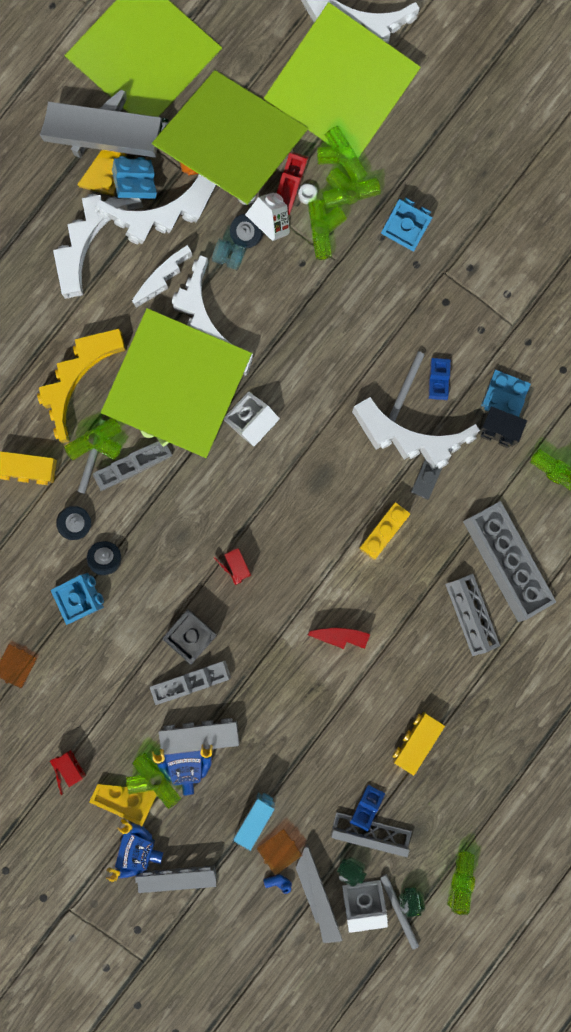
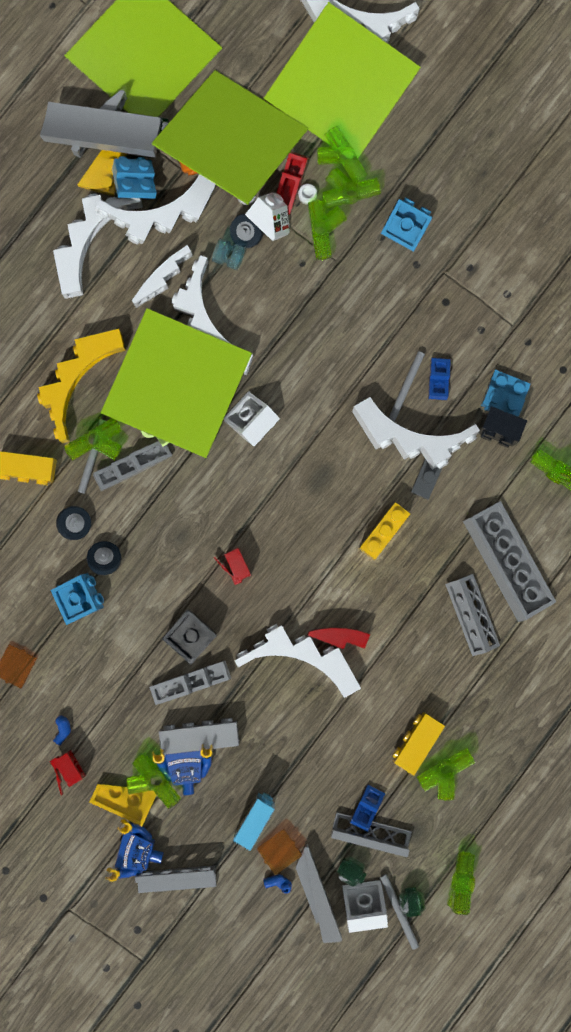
(64, 729): none -> blue arm
(330, 663): none -> white arch
(446, 782): none -> clear neon green piece

